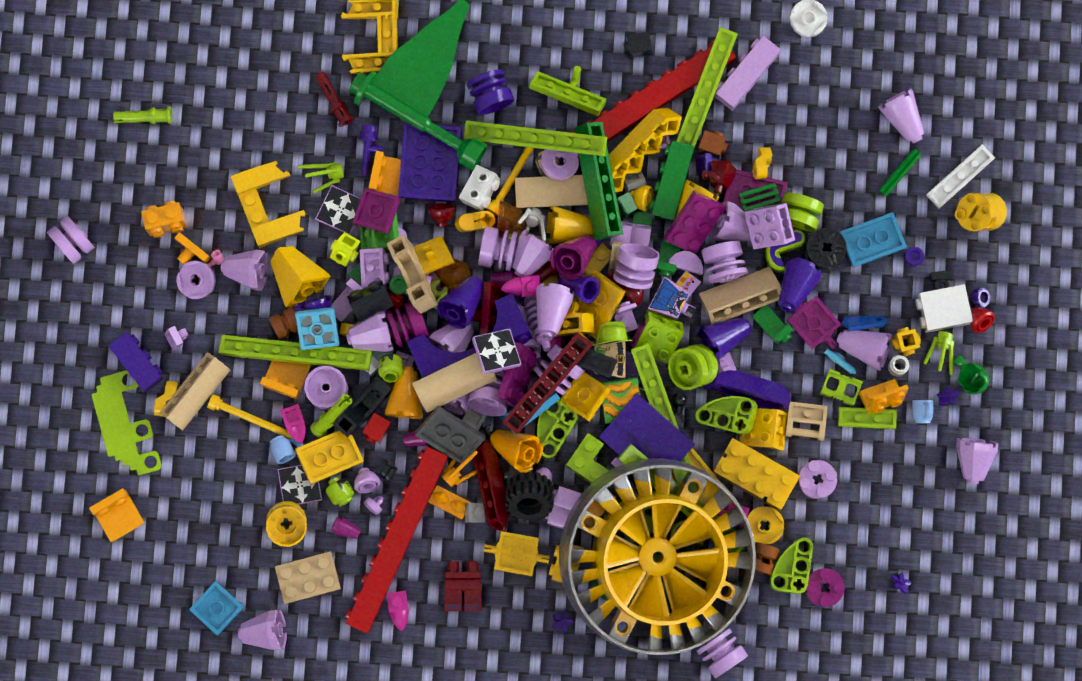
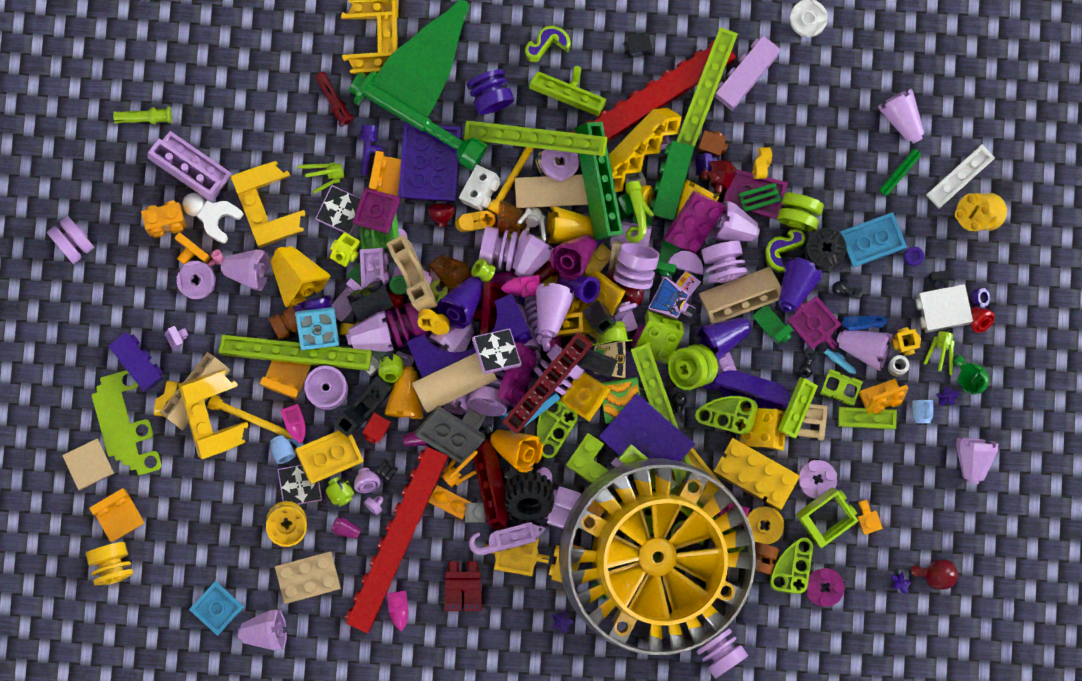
(88, 464): none -> tan tile
(109, 563): none -> yellow wheel
(189, 166): none -> lavender brick
(193, 395): none -> yellow wedge
(210, 214): none -> white piece
(328, 418): lime pin -> none
(433, 255): yellow piece -> none
(433, 322): none -> yellow piece
(483, 270): none -> lime wheel
(508, 538): none -> lavender plate
(544, 39): none -> lime animal
(599, 317): none -> black brick
(640, 207): none -> lime plant
(769, 226): lavender brick -> none
(797, 407): none -> lime plate
(806, 368): none -> black arm
(823, 539): none -> lime window
(840, 288): none -> black arm
(868, 520): none -> light orange plate
(939, 574): none -> dark red hair

